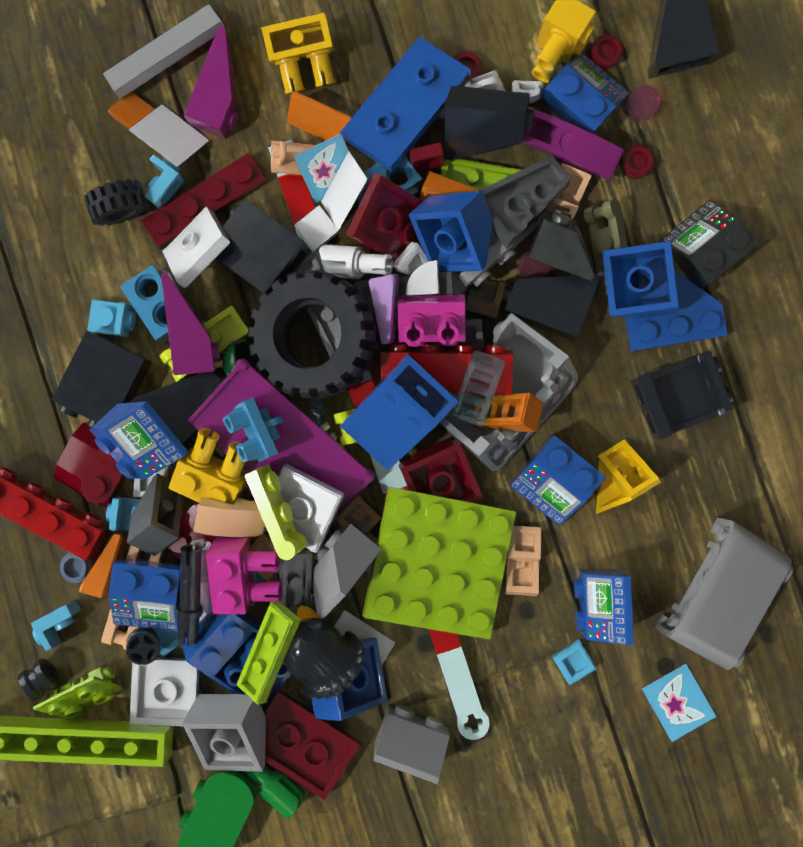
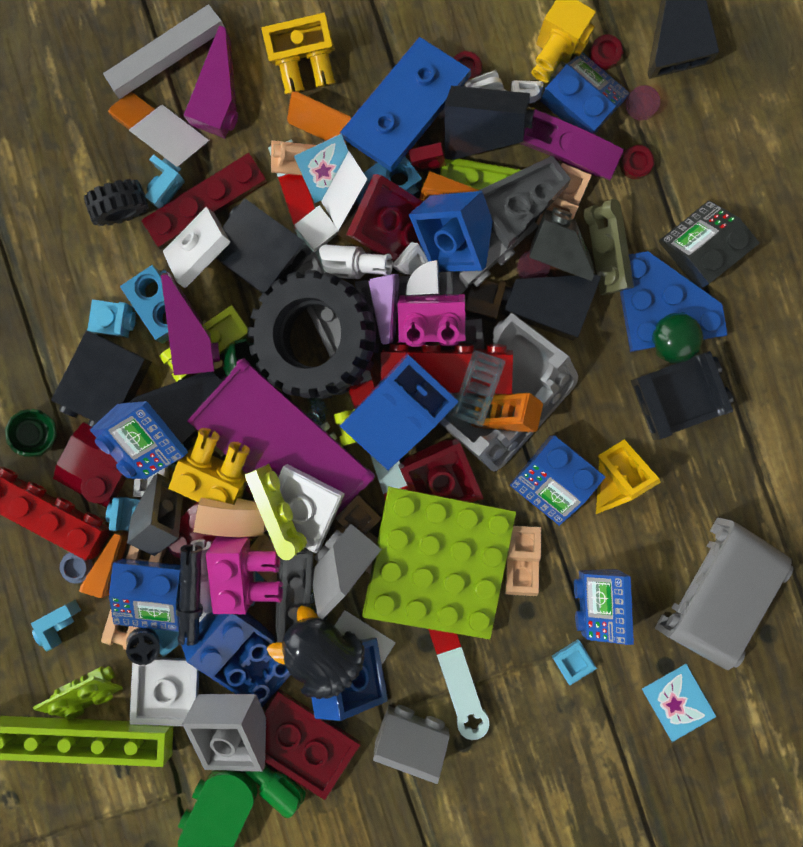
(30, 433): none -> dark green hair
(39, 679): black wheel -> none
(258, 427): dark azure hips -> none
(268, 652): lime tile -> none
(641, 281): blue slope -> none
(677, 337): none -> dark green hair

